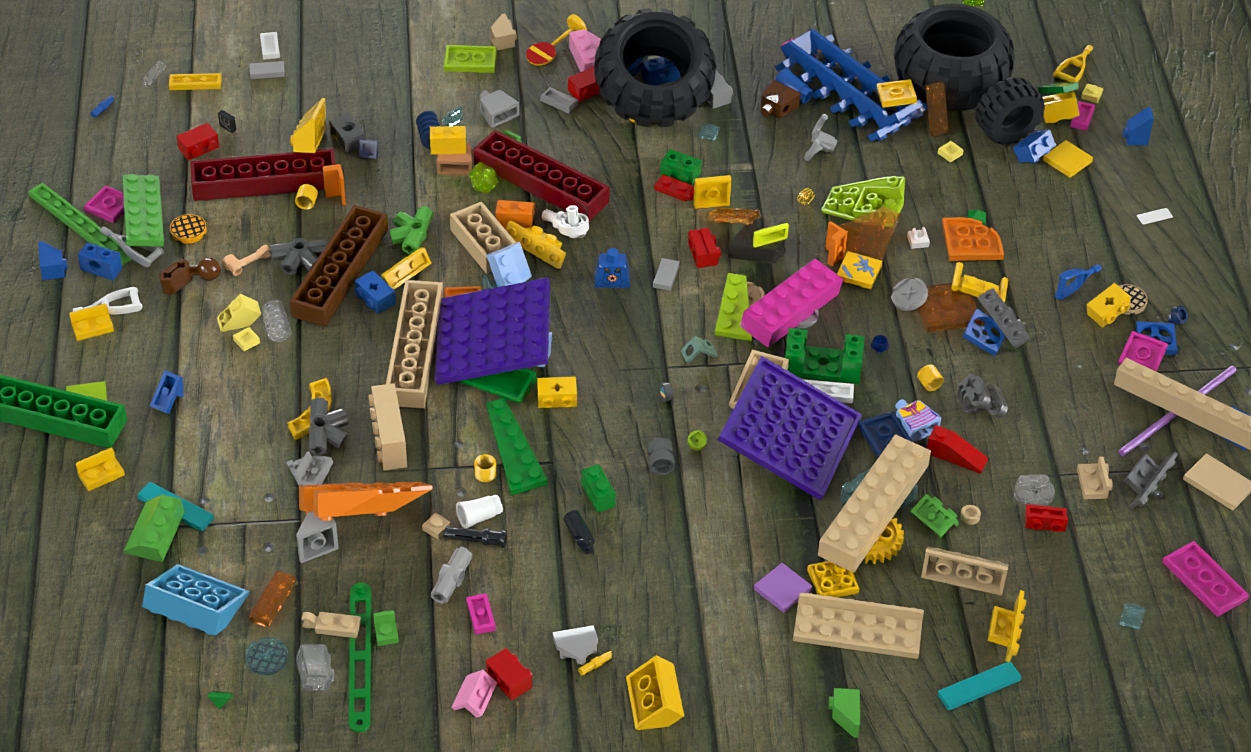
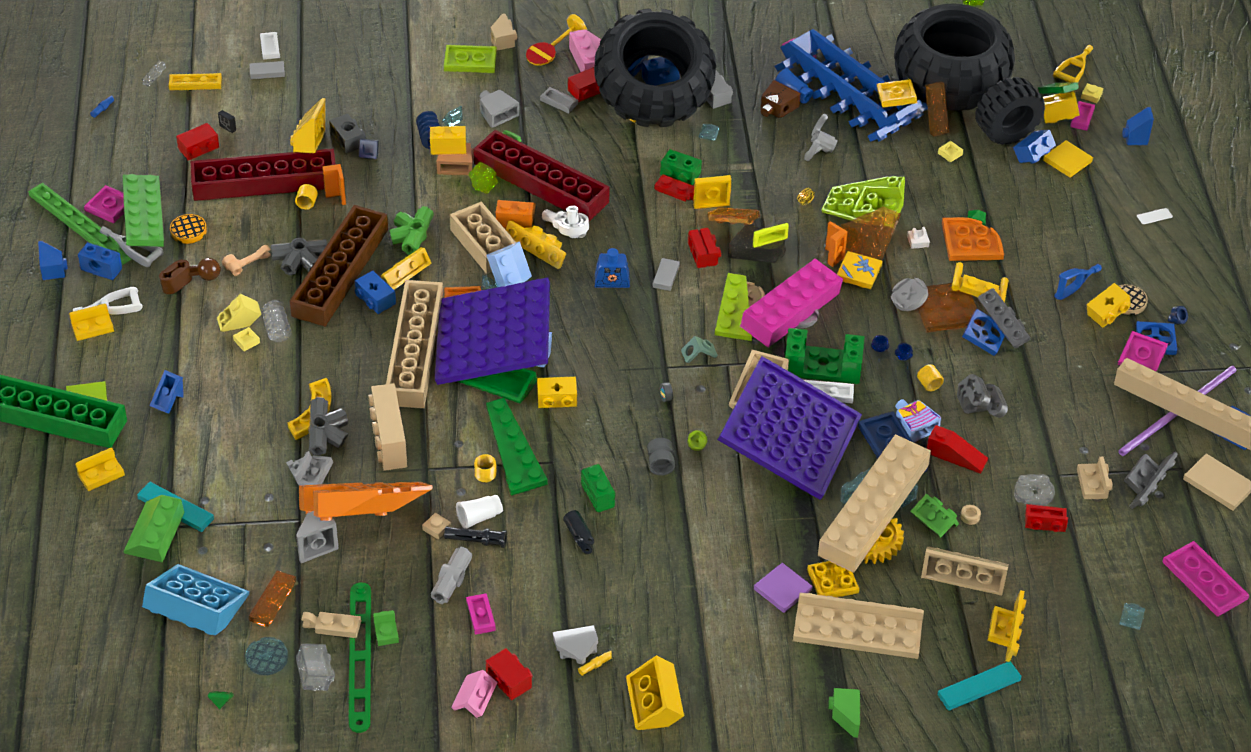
(904, 351): none -> clear blue plate

